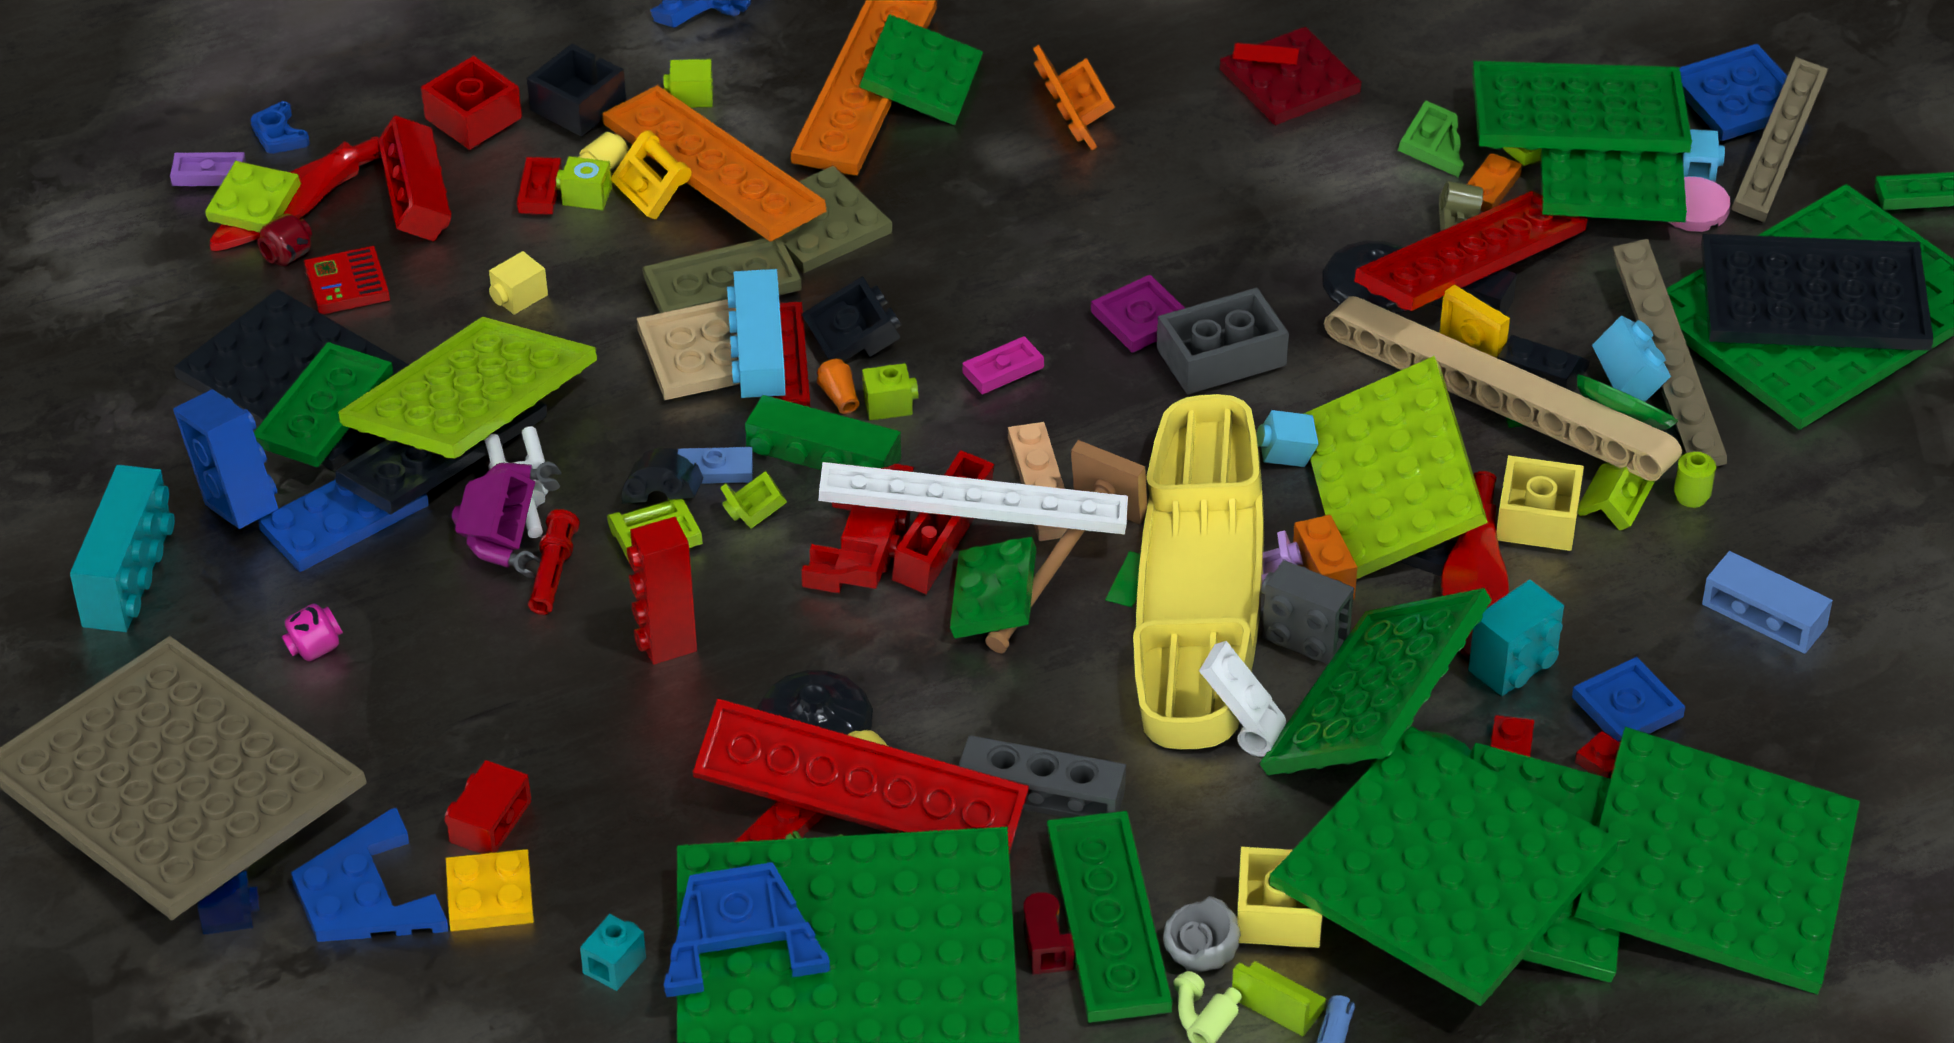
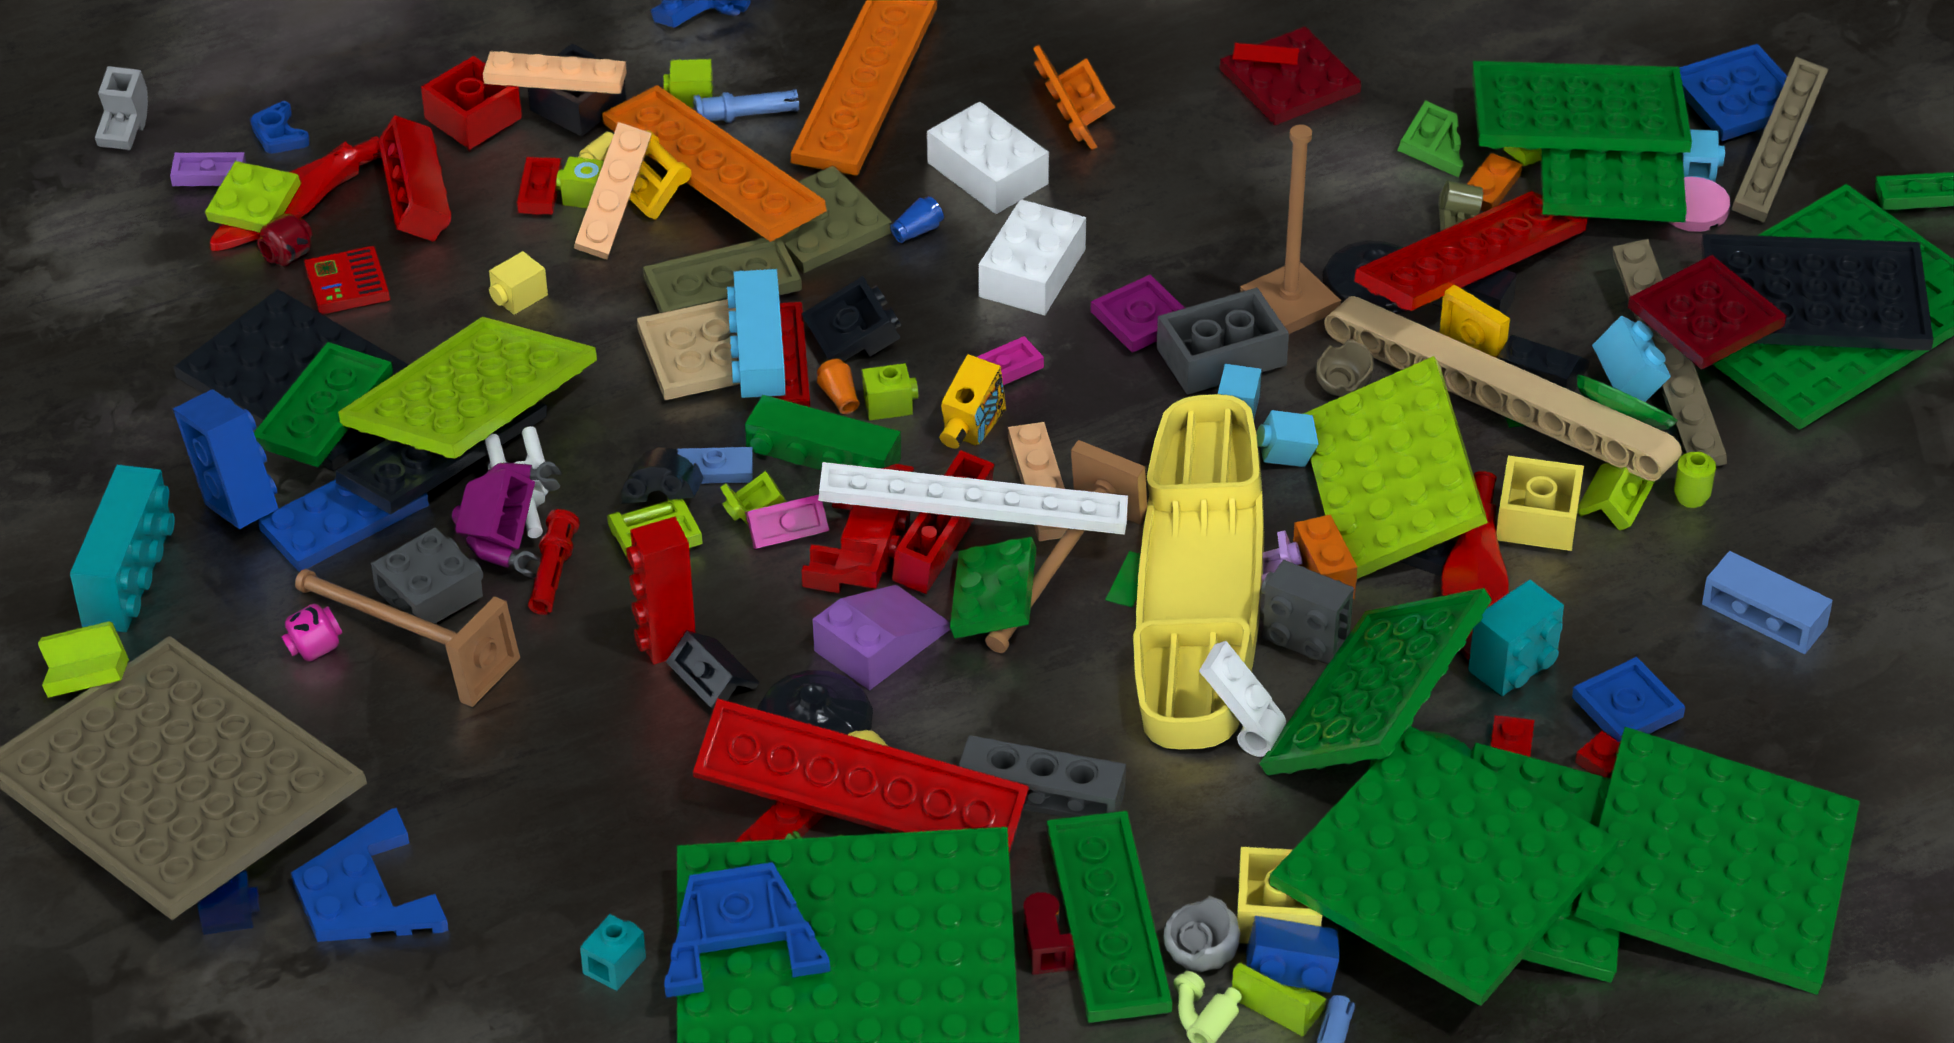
(82, 658): none -> lime panel
(124, 105): none -> light grey brick
(428, 577): none -> dark grey brick
(477, 653): none -> medium nougat tile
(488, 808): red brick -> none
(489, 890): yellow plate -> none
(554, 72): none -> light nougat plate
(612, 191): none -> light nougat plate
(709, 667): none -> black panel
(728, 107): none -> medium blue pin
(787, 521): none -> dark pink plate
(875, 633): none -> medium lavender slope
(917, 219): none -> blue cone
(921, 69): green plate -> none
(972, 402): none -> yellow torso
(988, 157): none -> white brick
(1032, 257): none -> white brick
(1242, 383): none -> medium azure brick
(1294, 290): none -> medium nougat tile
(1294, 953): none -> blue brick
(1344, 368): none -> dark tan hair
(1706, 311): none -> dark red plate

